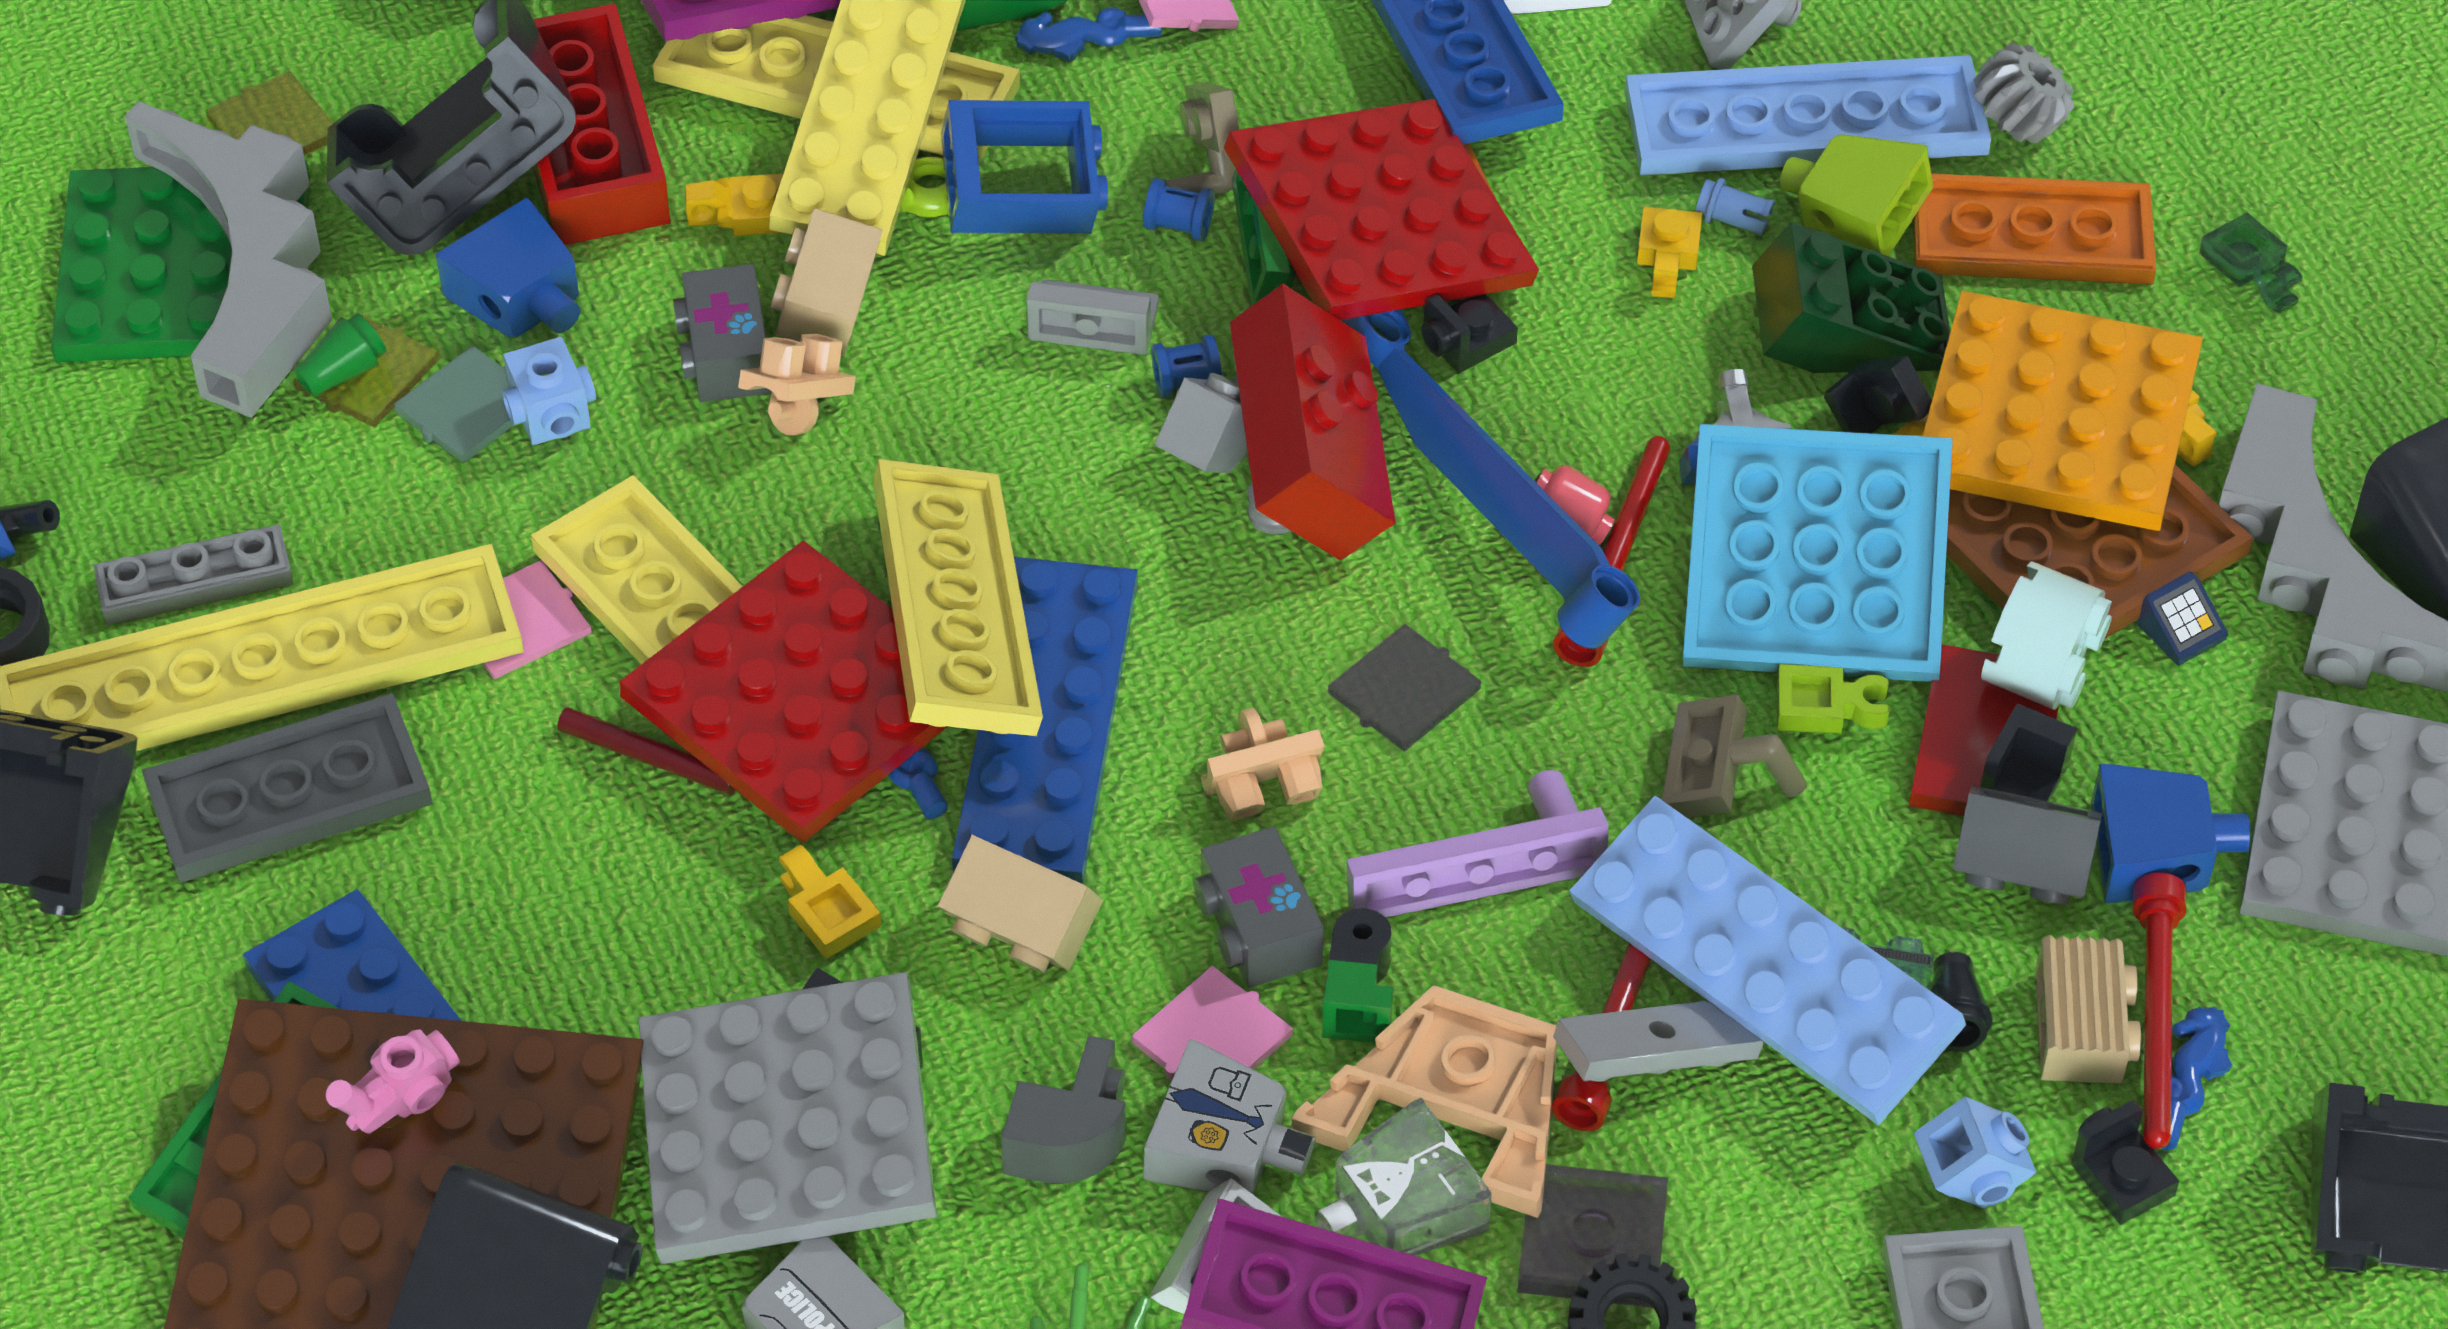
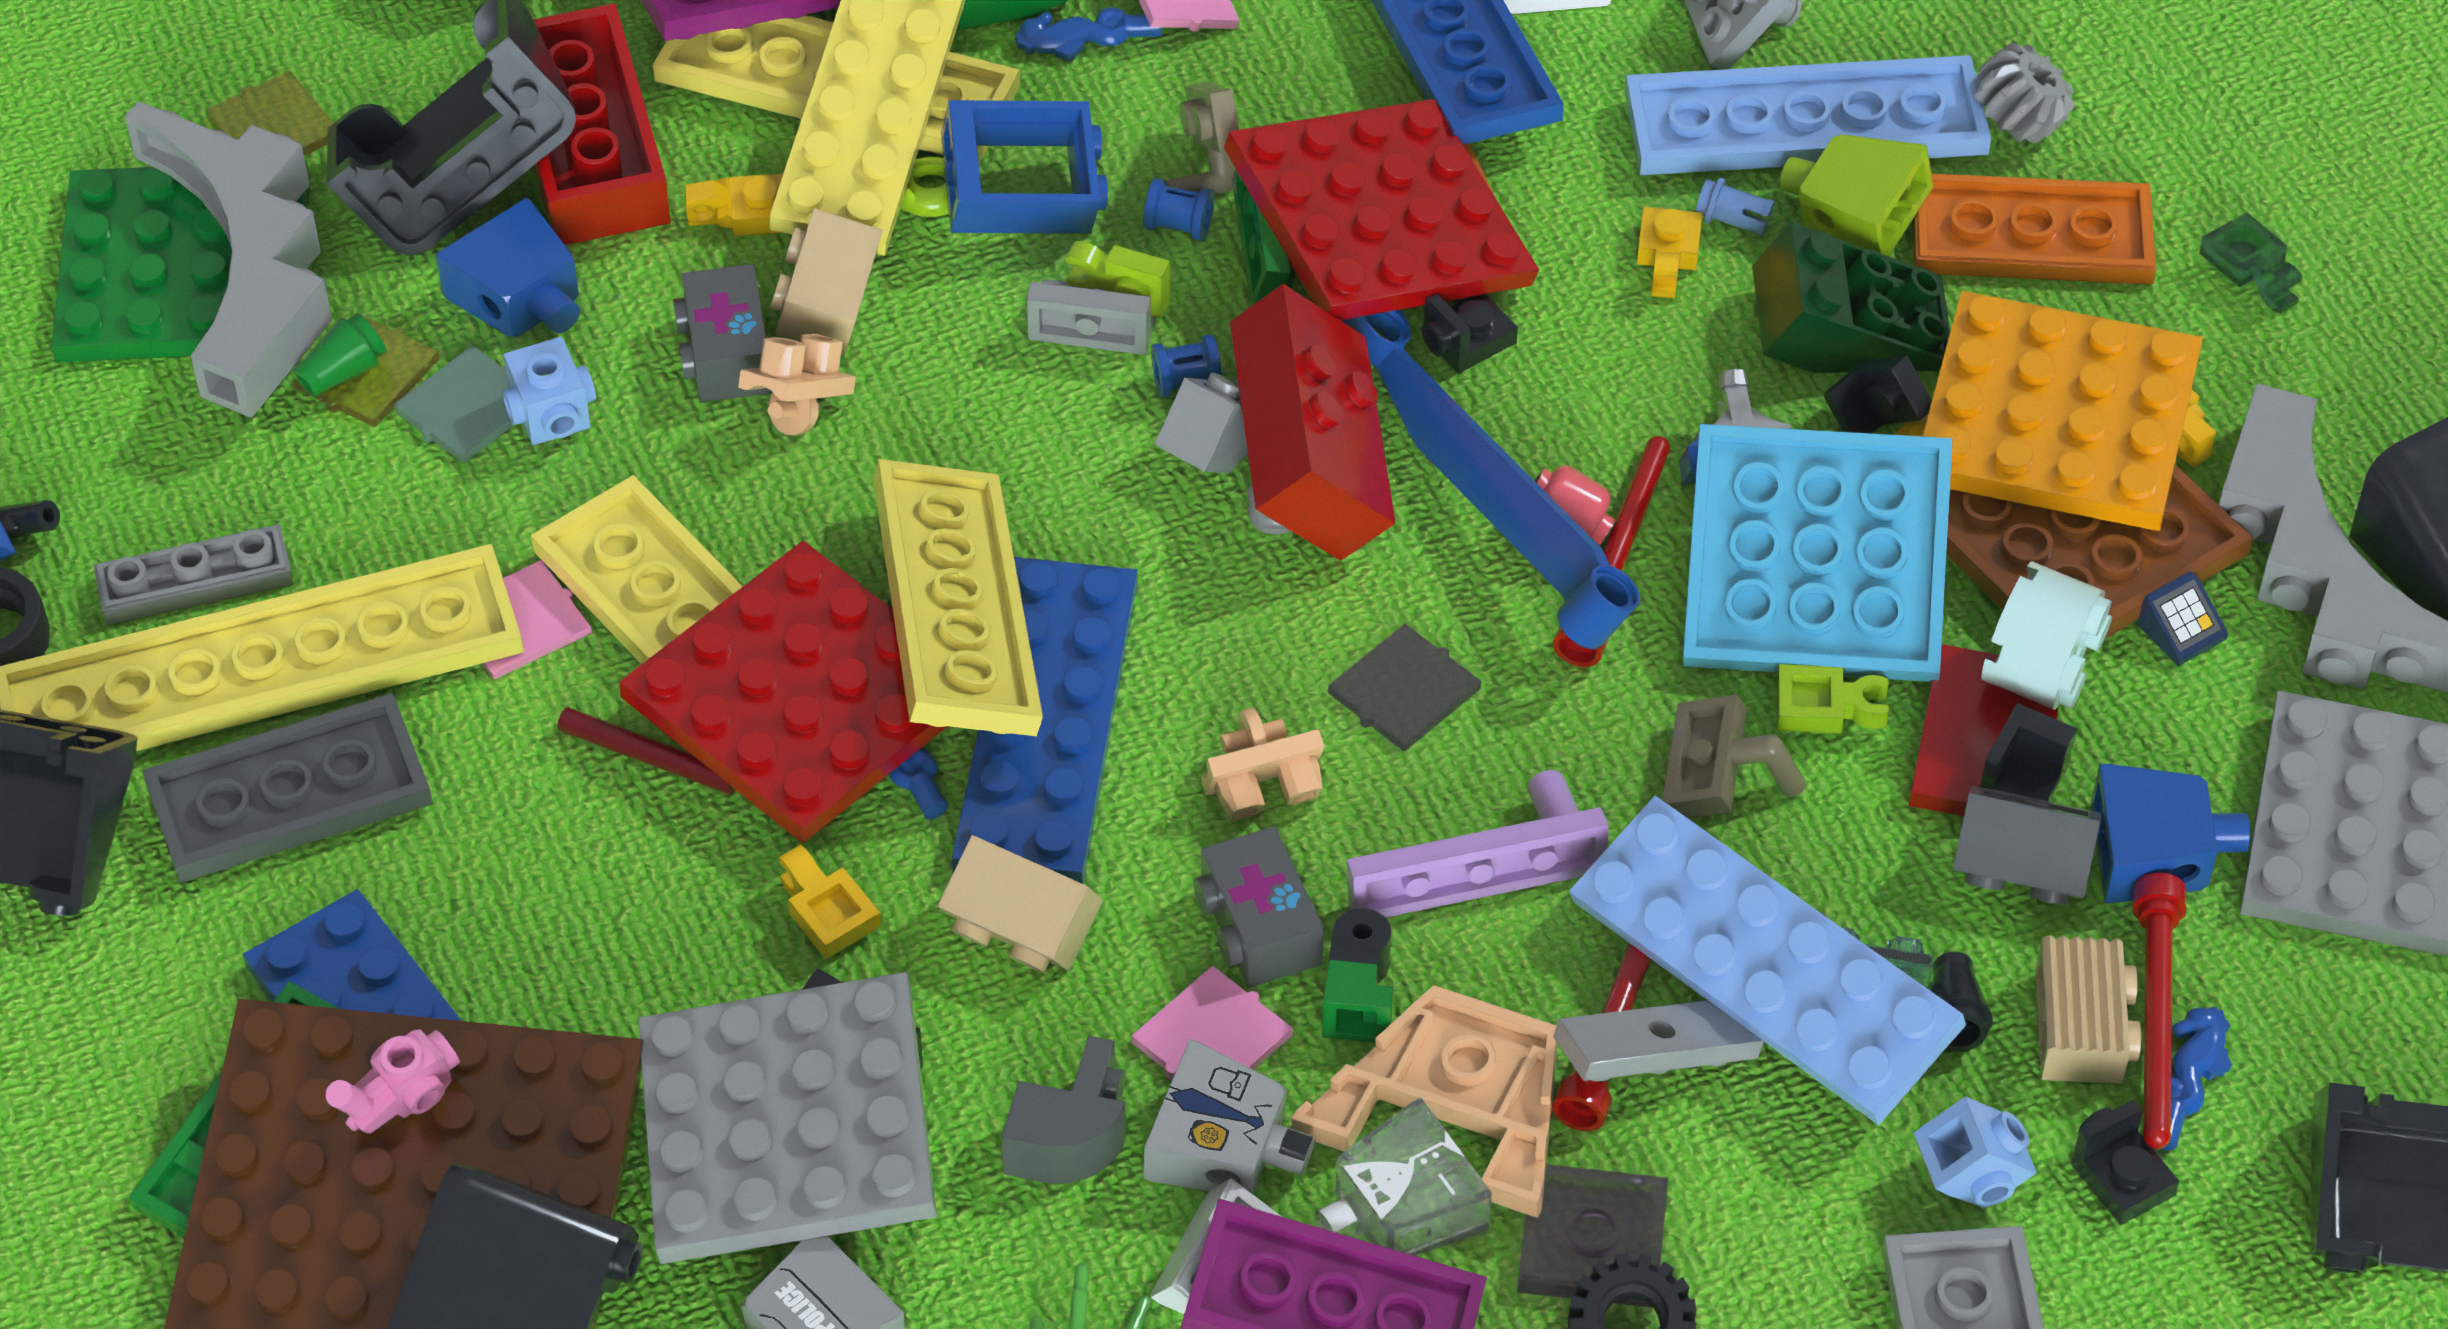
(1121, 272): none -> lime plate

